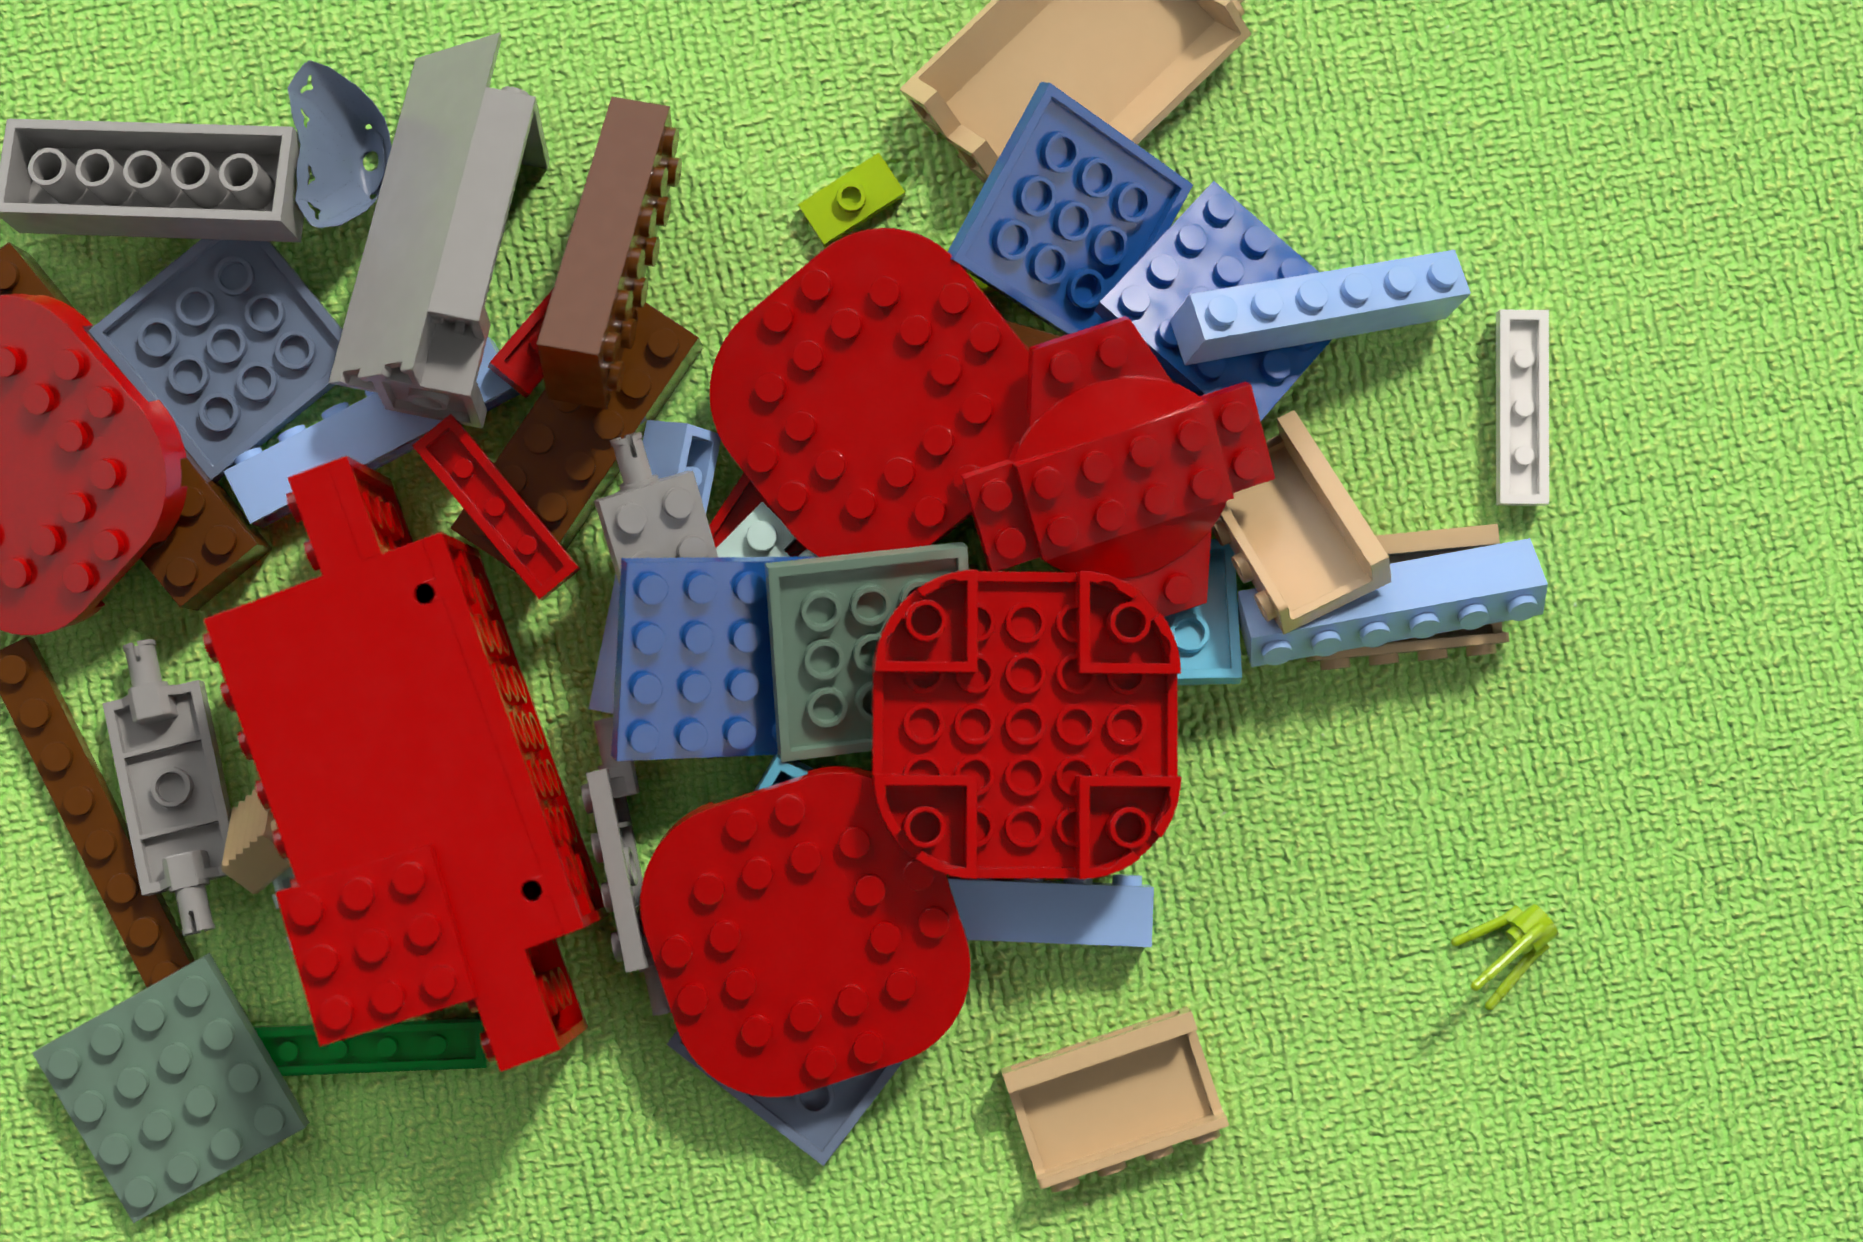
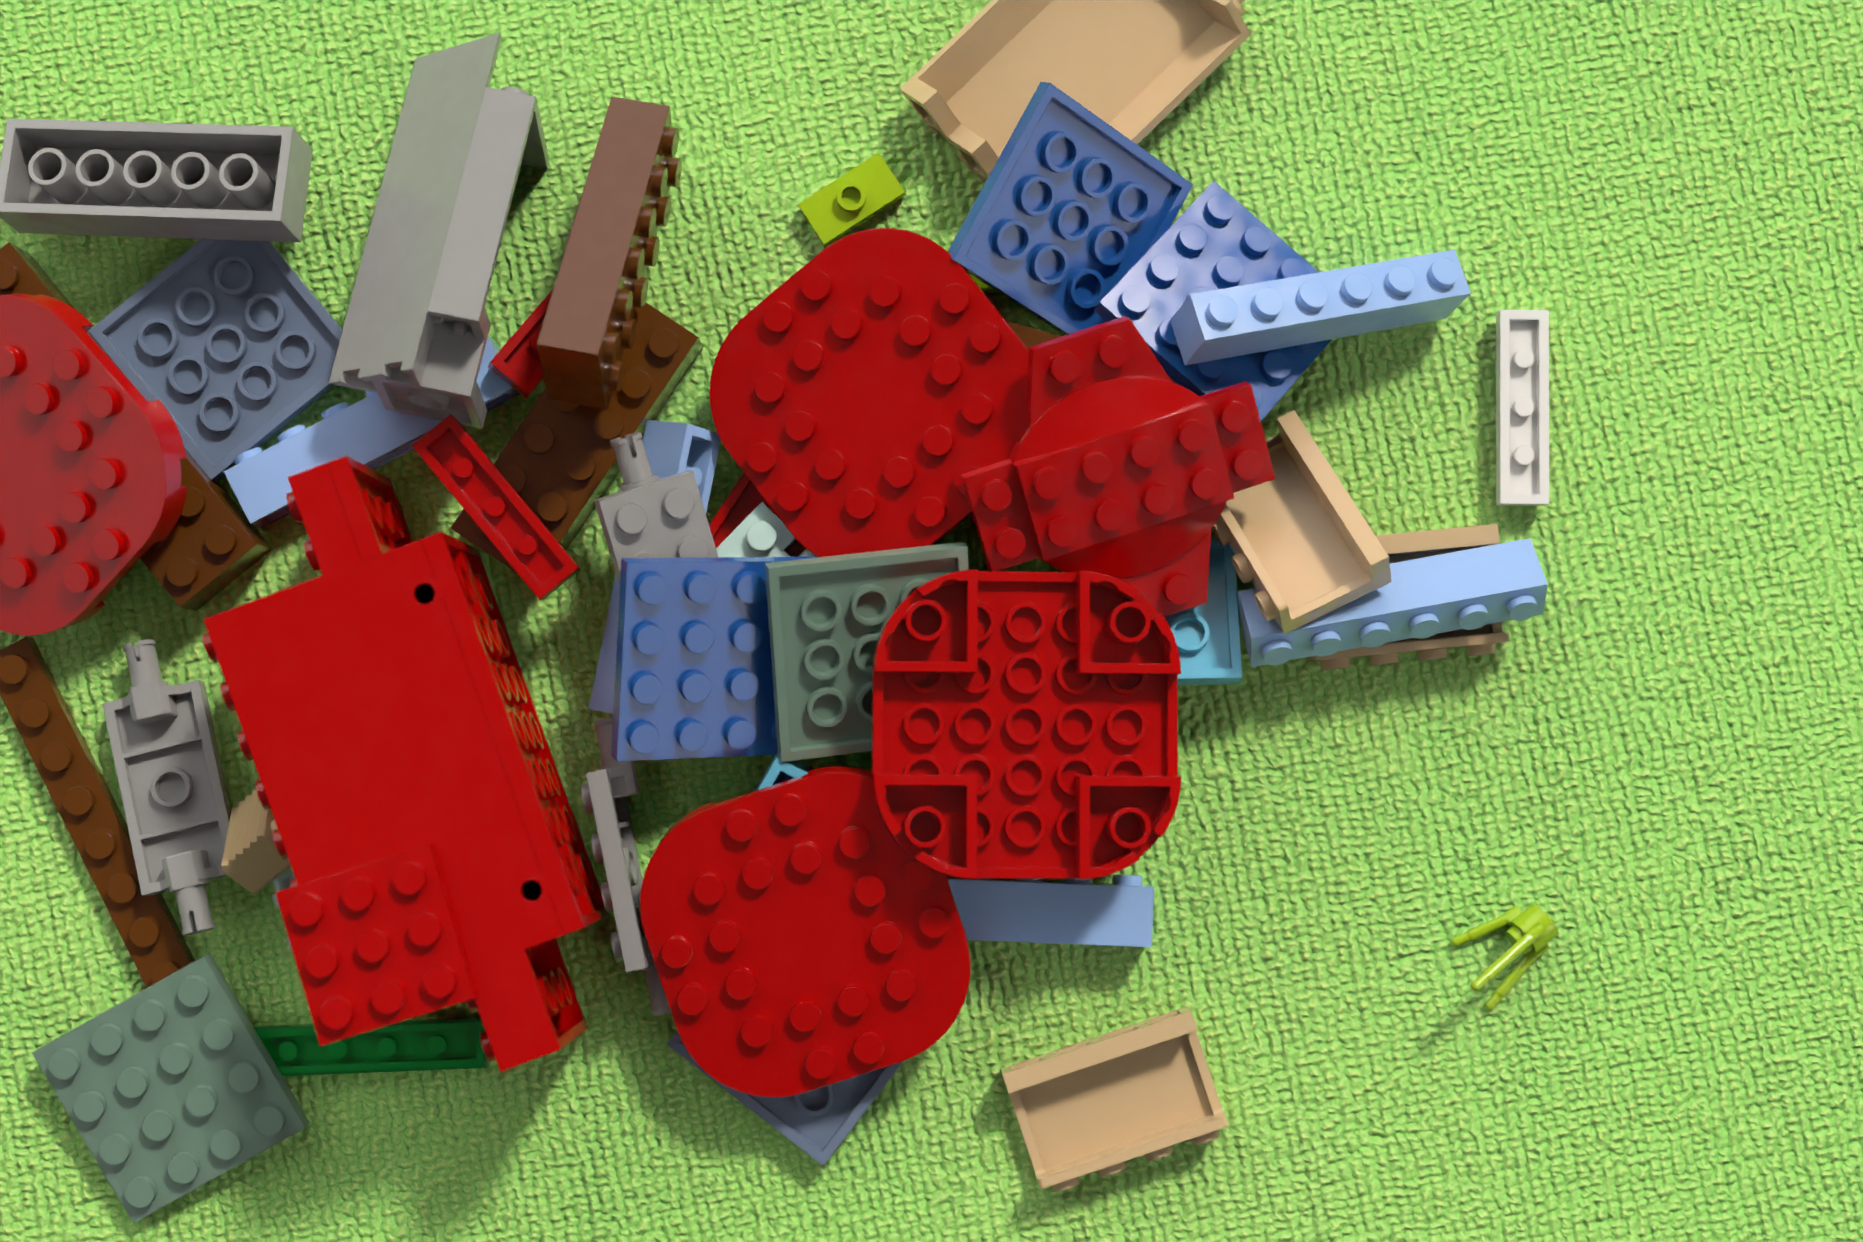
(336, 145): sand blue piece -> none

